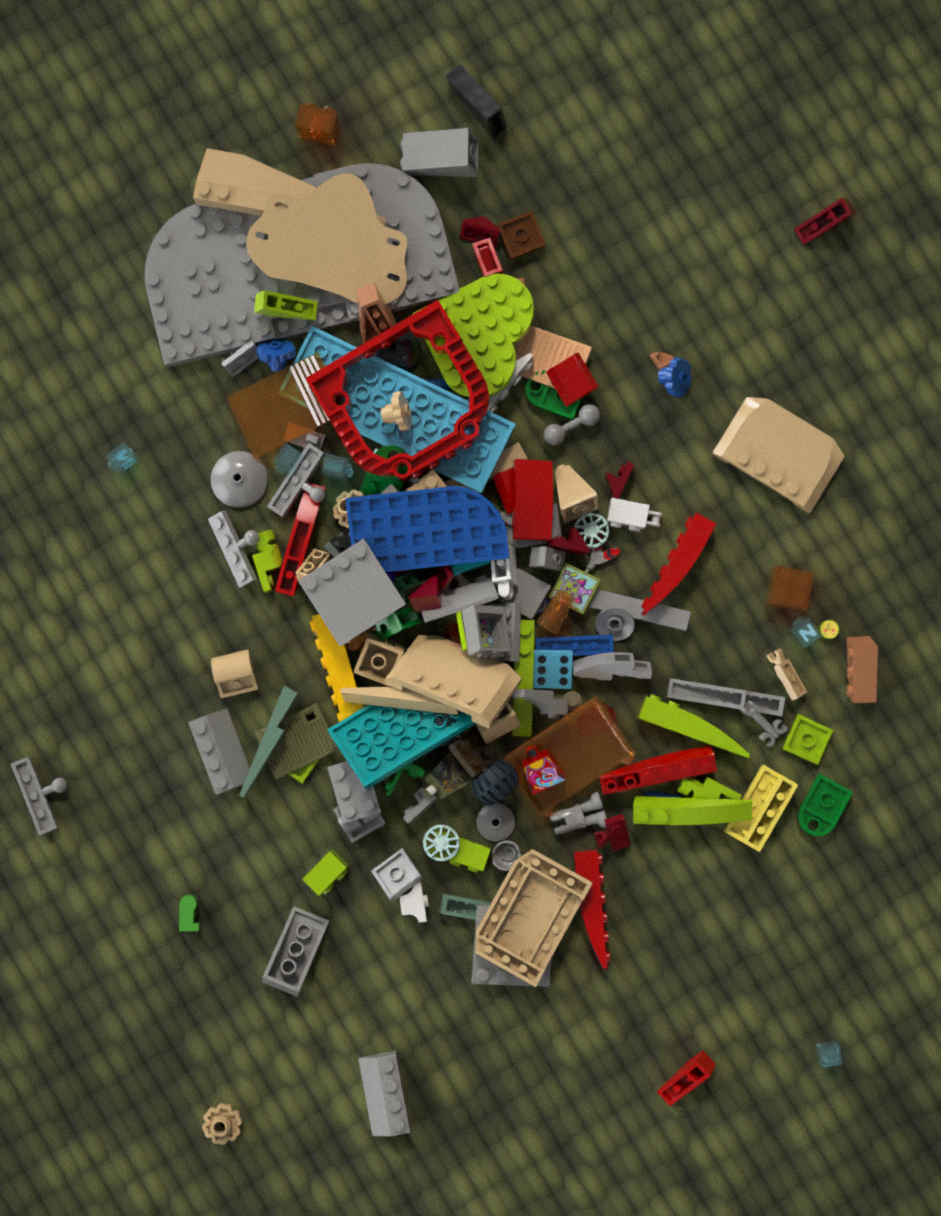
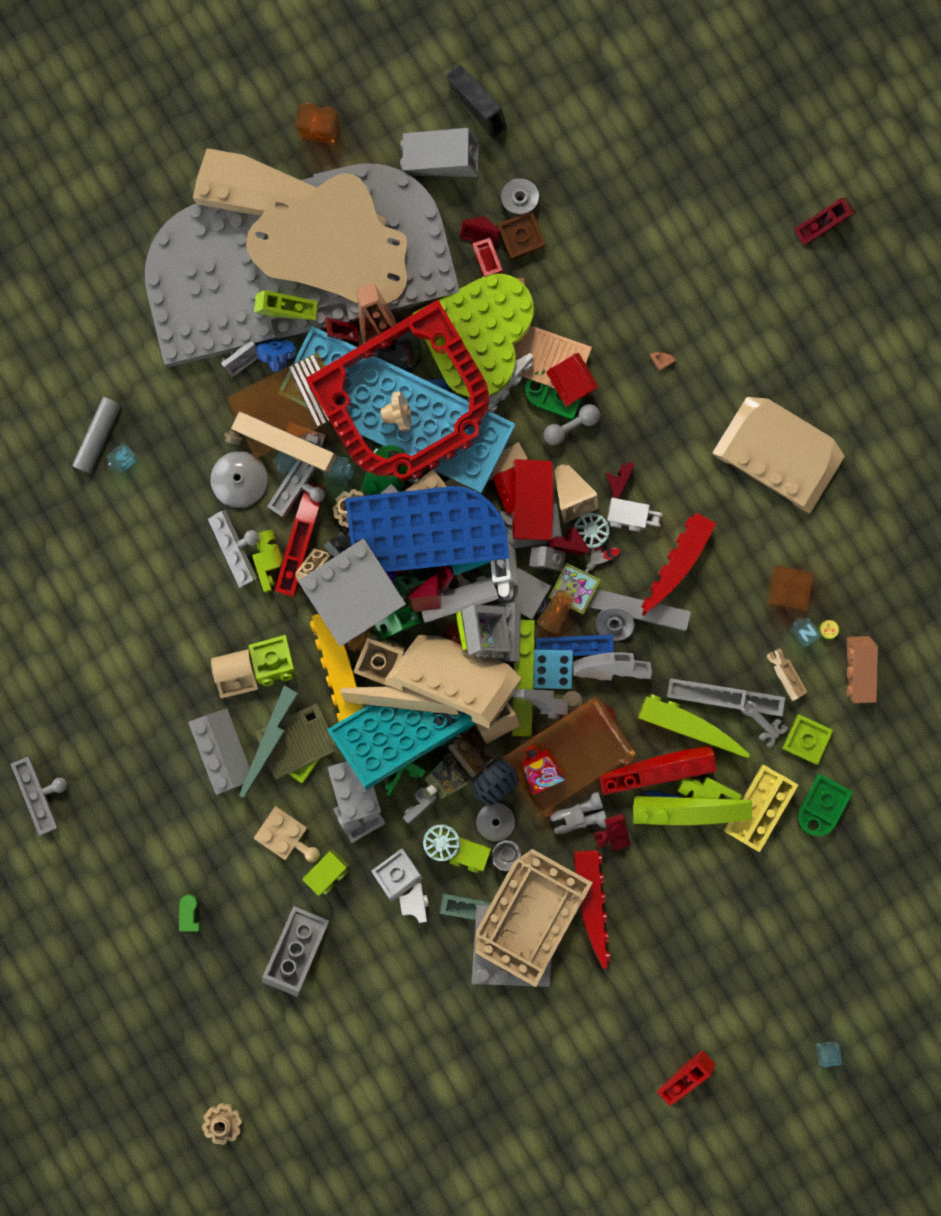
(96, 435): none -> light grey brick
(233, 437): none -> dark tan plate
(272, 660): none -> lime plate
(282, 835): none -> tan plate
(284, 442): none -> tan slope
(342, 330): none -> dark red slope
(385, 1094): light grey slope -> none
(520, 189): none -> light grey dish
(676, 377): blue plant -> none

